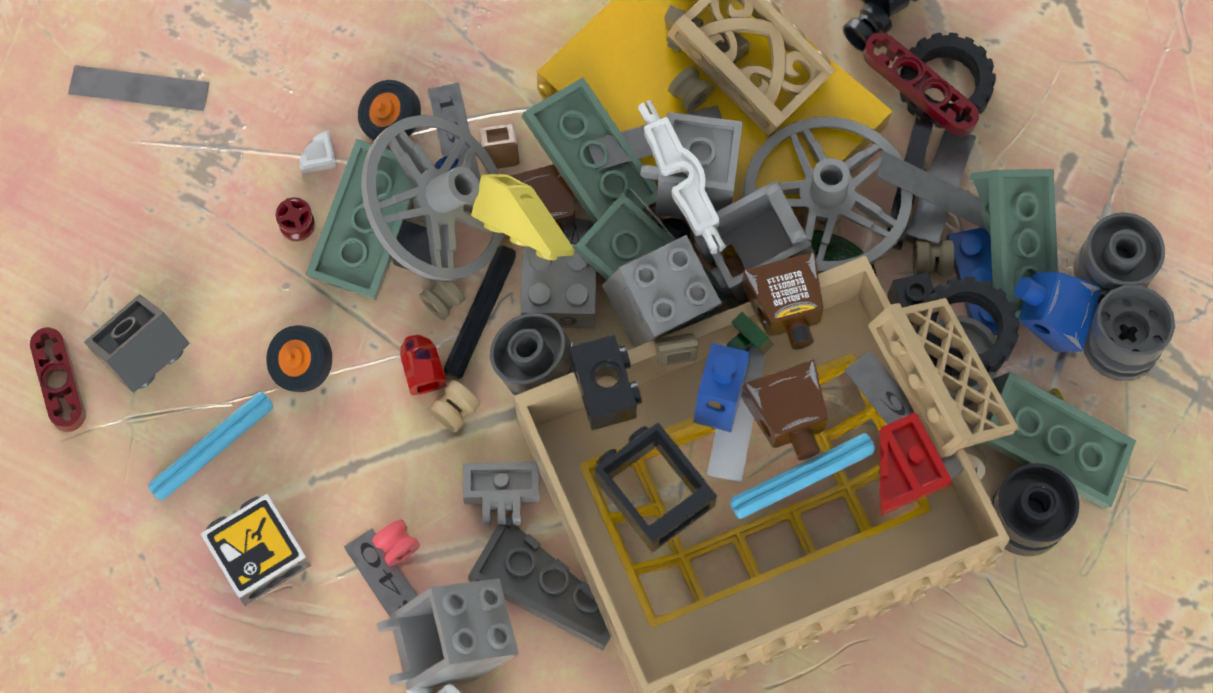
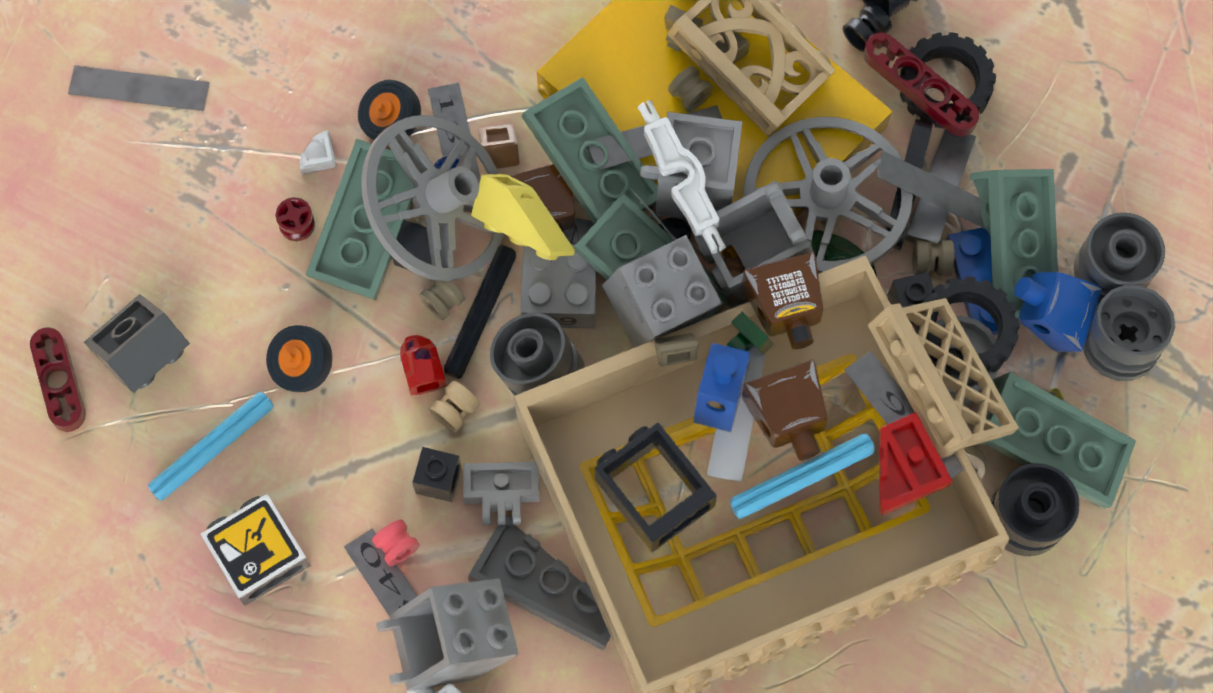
(437, 474): none -> black brick
(605, 404): black brick -> none

